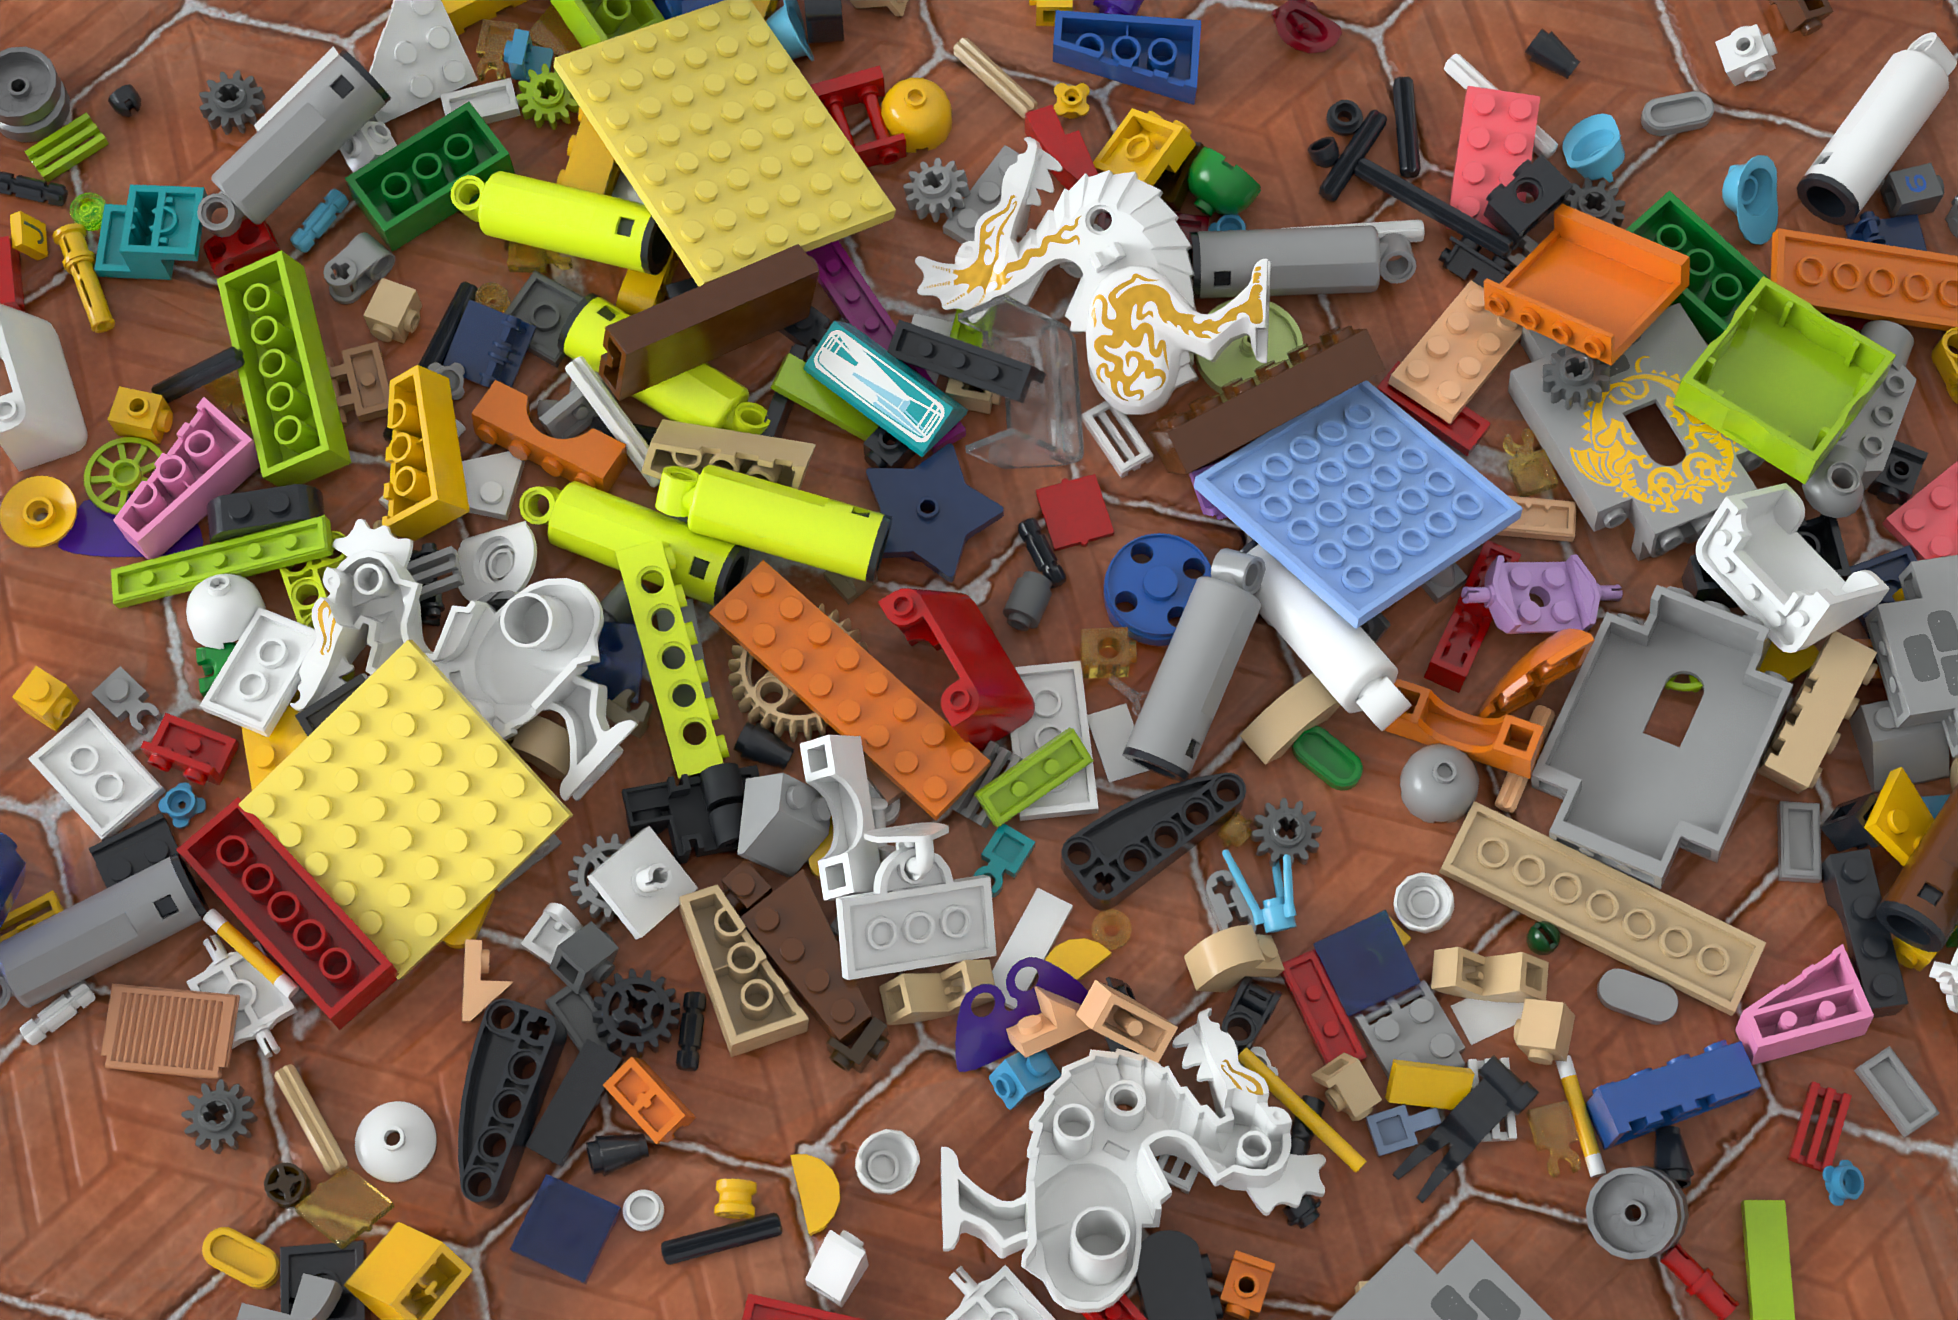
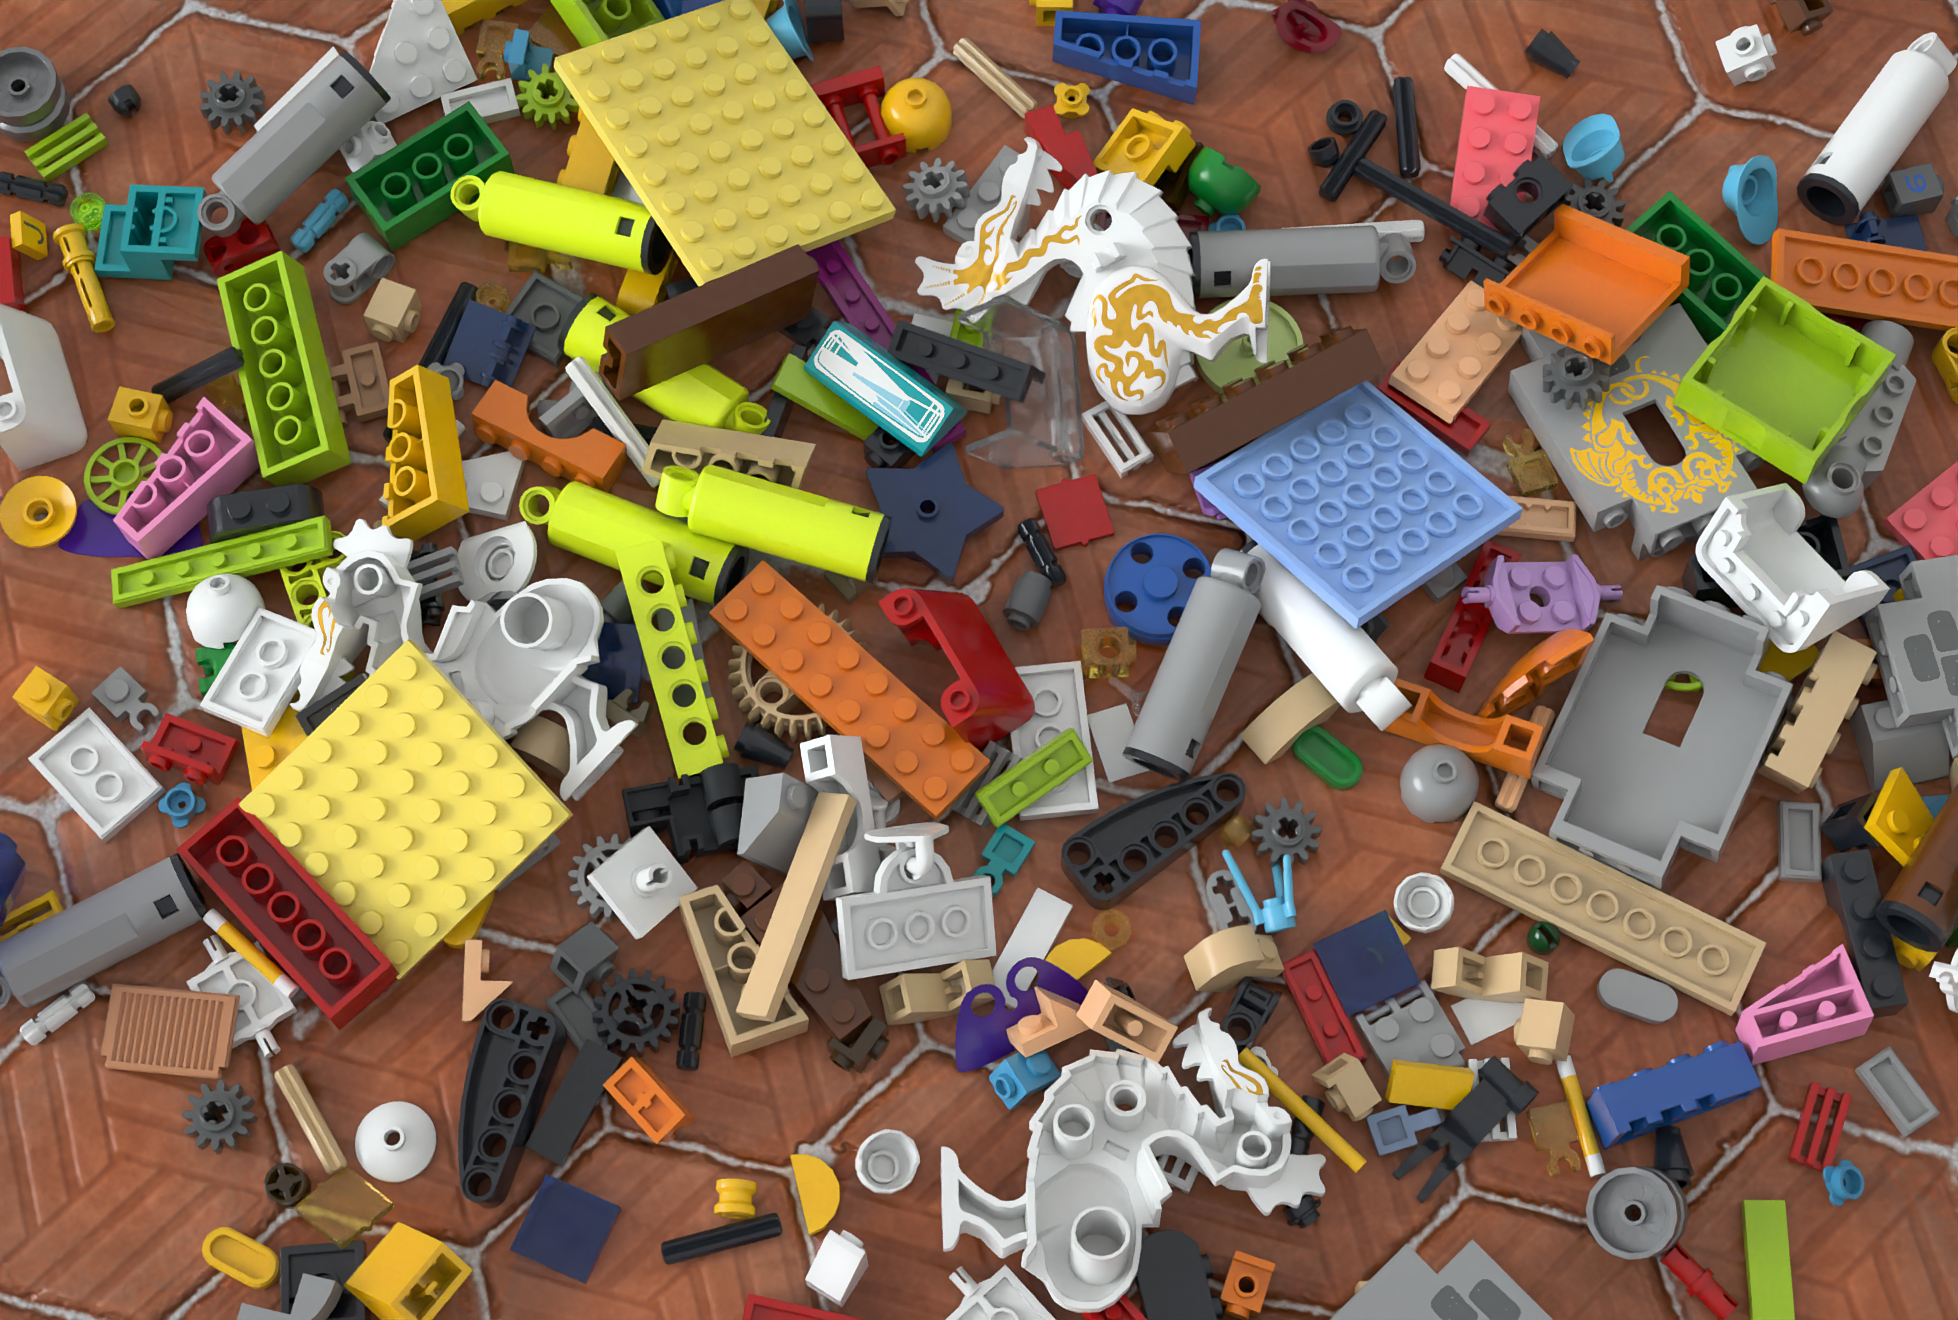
(134, 849): black plate -> none
(550, 931): white tile -> none
(615, 1152): black cone -> none
(643, 1210): white plate -> none
(796, 906): none -> tan tile
(1677, 113): light grey tile -> none
(1899, 474): black brick -> none

